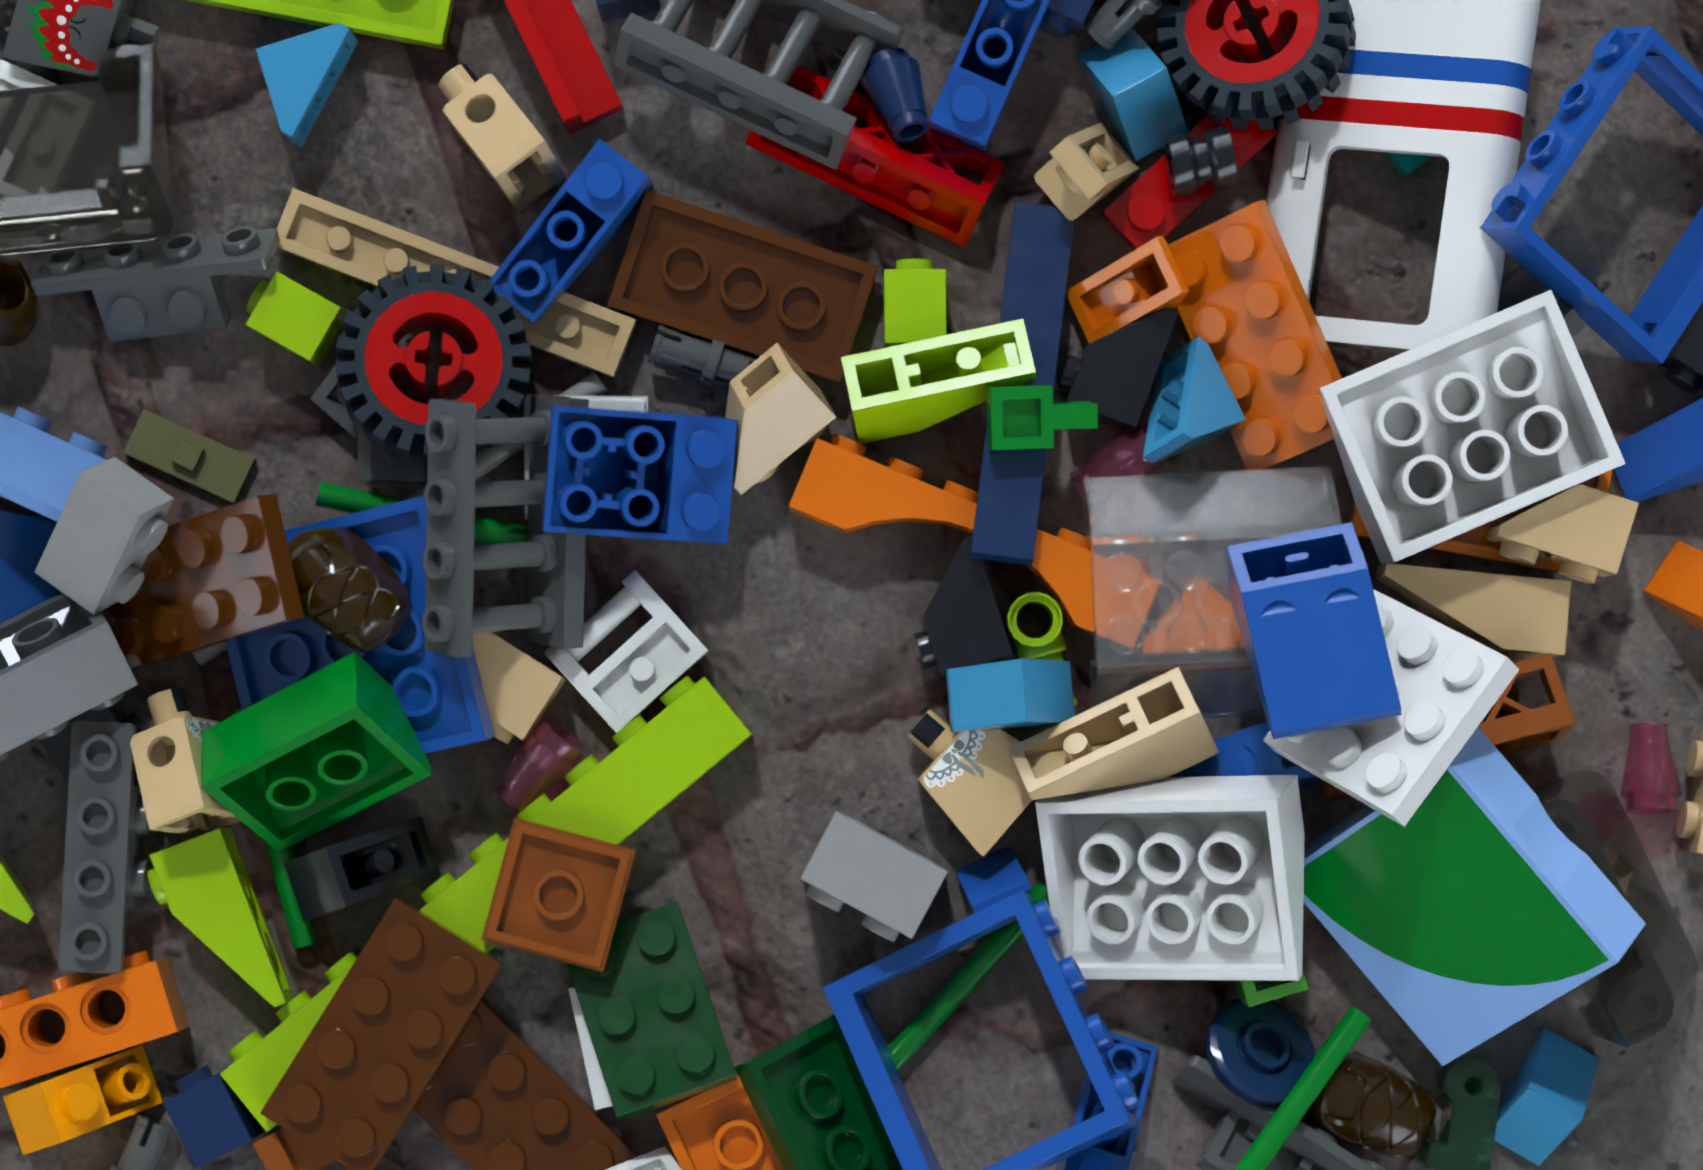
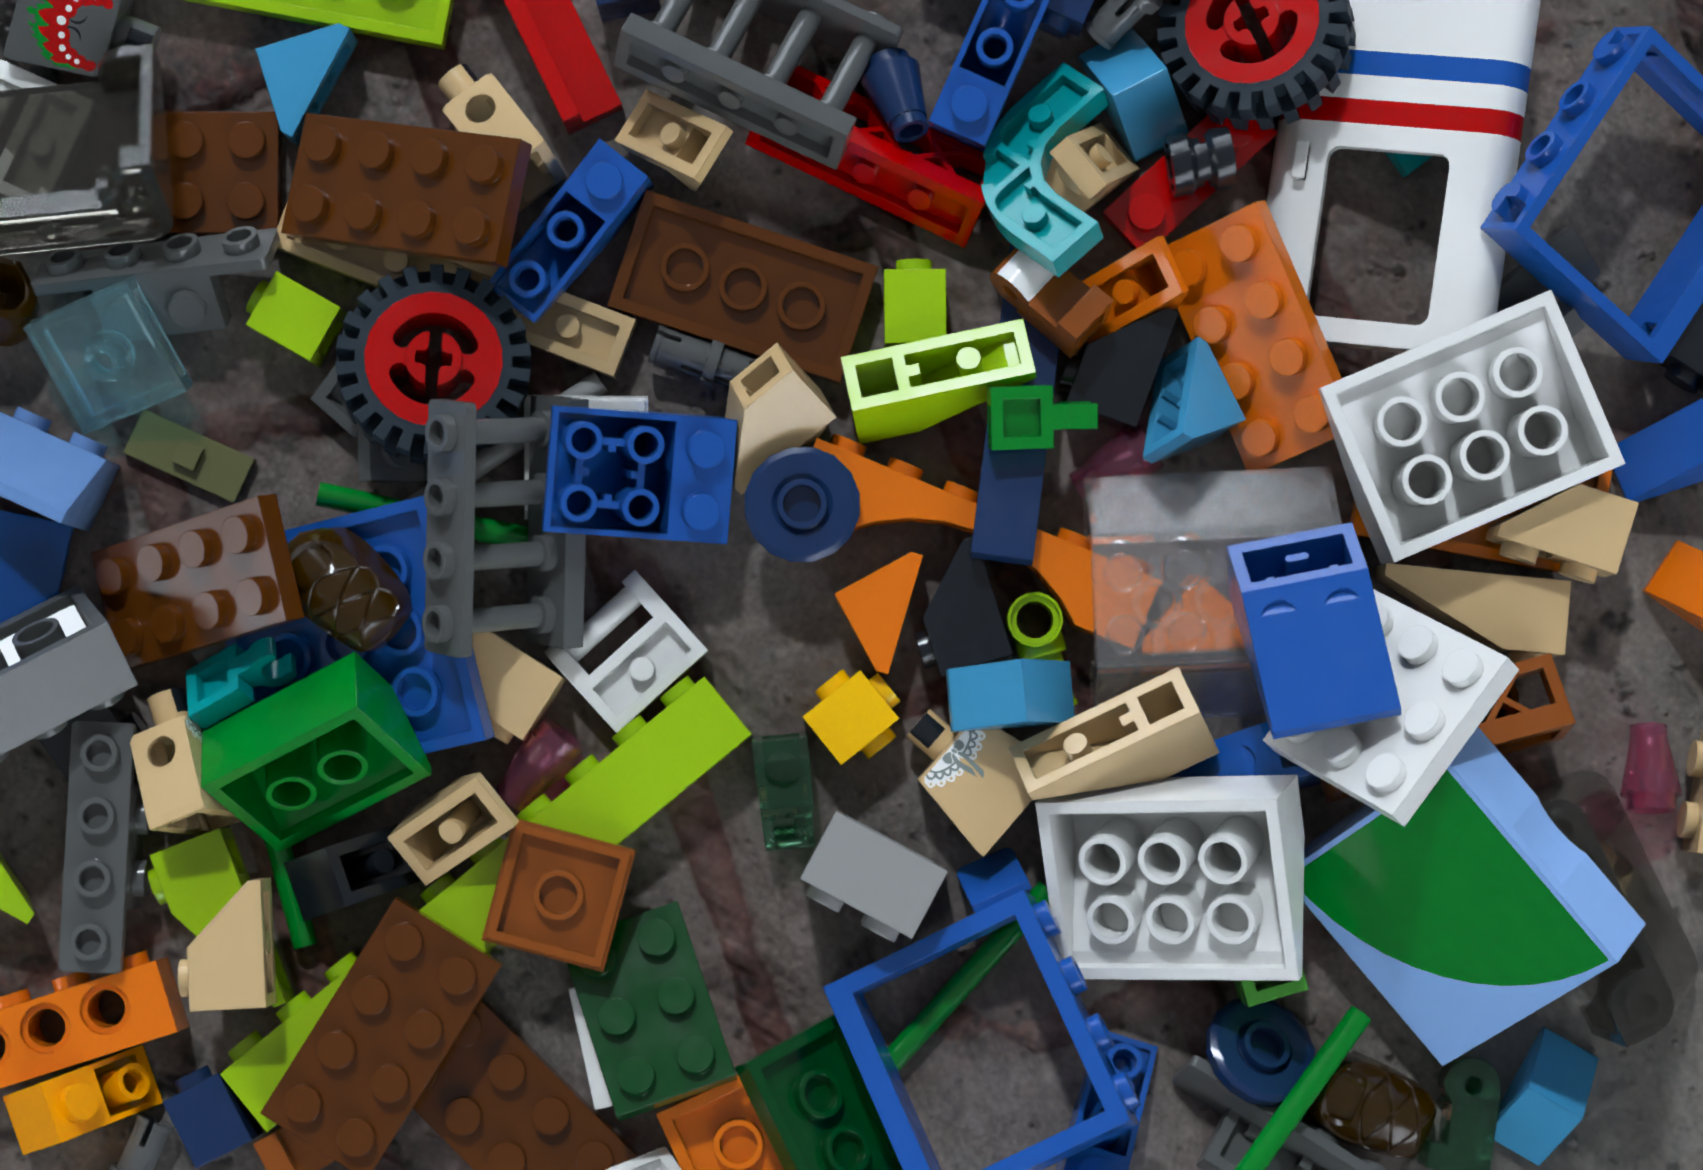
(105, 536): light grey brick -> none
(108, 355): none -> clear light blue plate
(224, 170): none -> reddish brown plate
(228, 678): none -> teal plate
(233, 955): none -> tan slope
(407, 189): none -> reddish brown plate
(451, 826): none -> tan slope
(673, 138): none -> tan slope
(784, 790): none -> clear green leg
(802, 504): none -> dark blue wheel
(854, 715): none -> yellow brick
(879, 606): none -> orange slope
(1017, 168): none -> teal plate
(1057, 307): none -> dark orange leg

